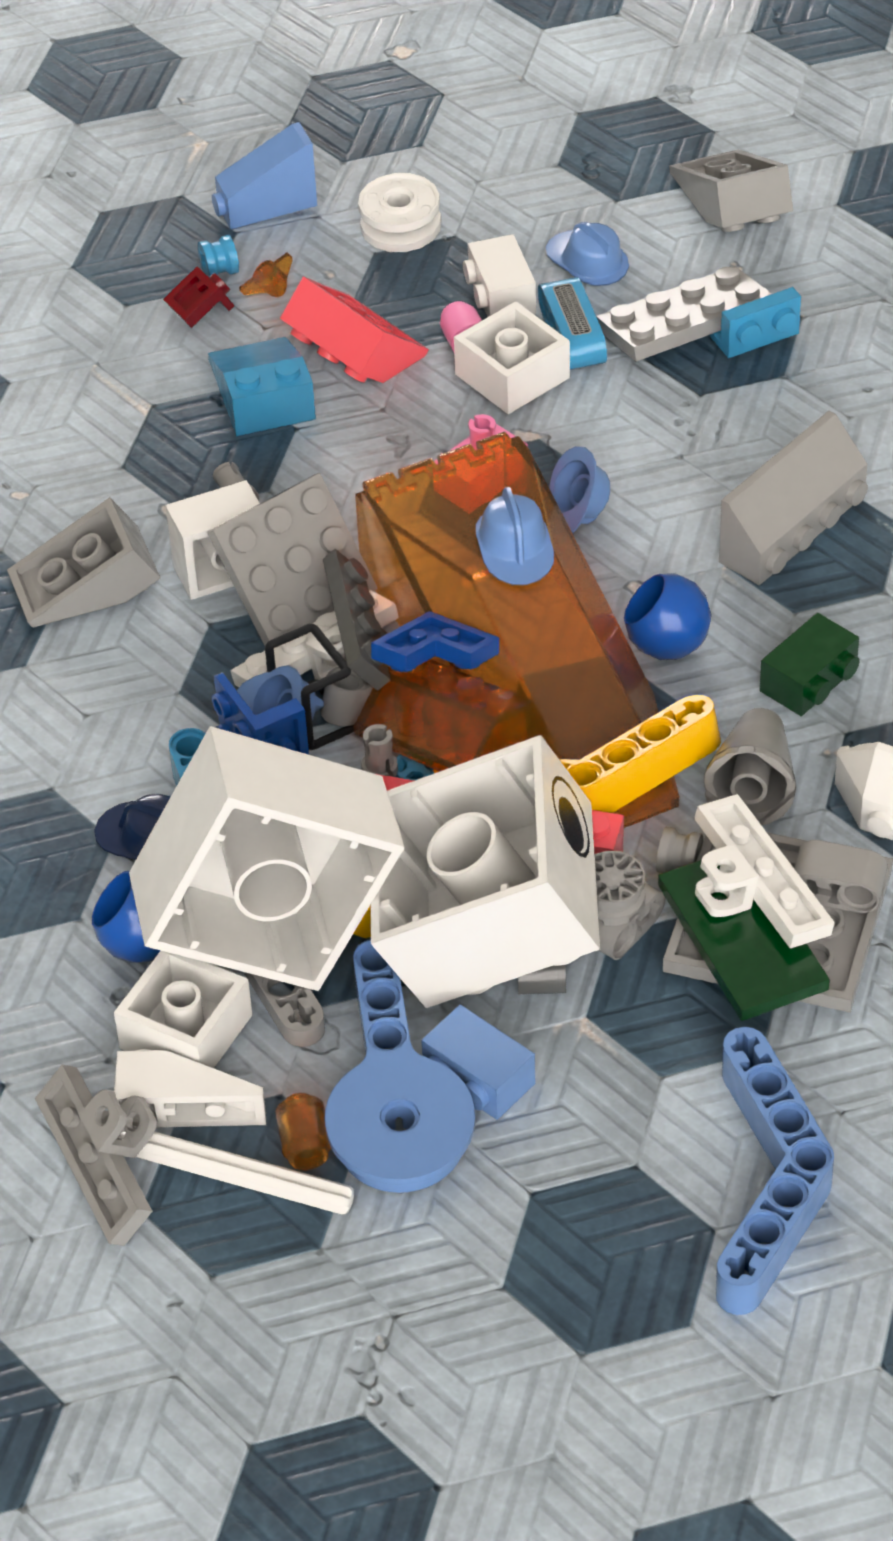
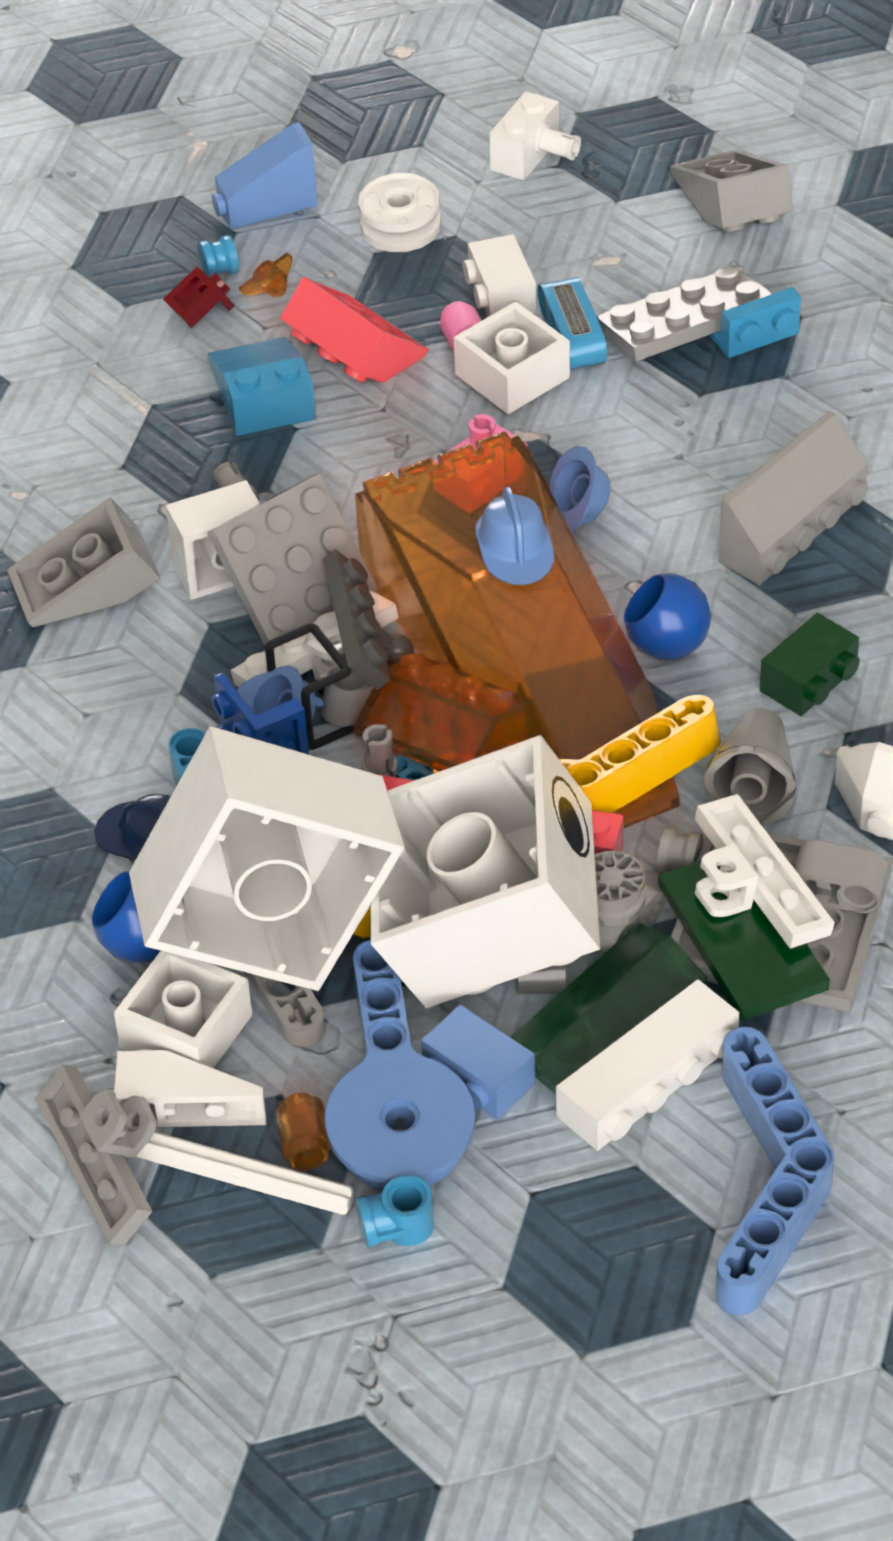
(384, 1214): none -> dark azure piece
(431, 637): blue plate -> none
(528, 135): none -> white brick
(589, 253): medium blue piece -> none
(606, 1002): none -> clear green slope
(646, 1065): none -> white brick

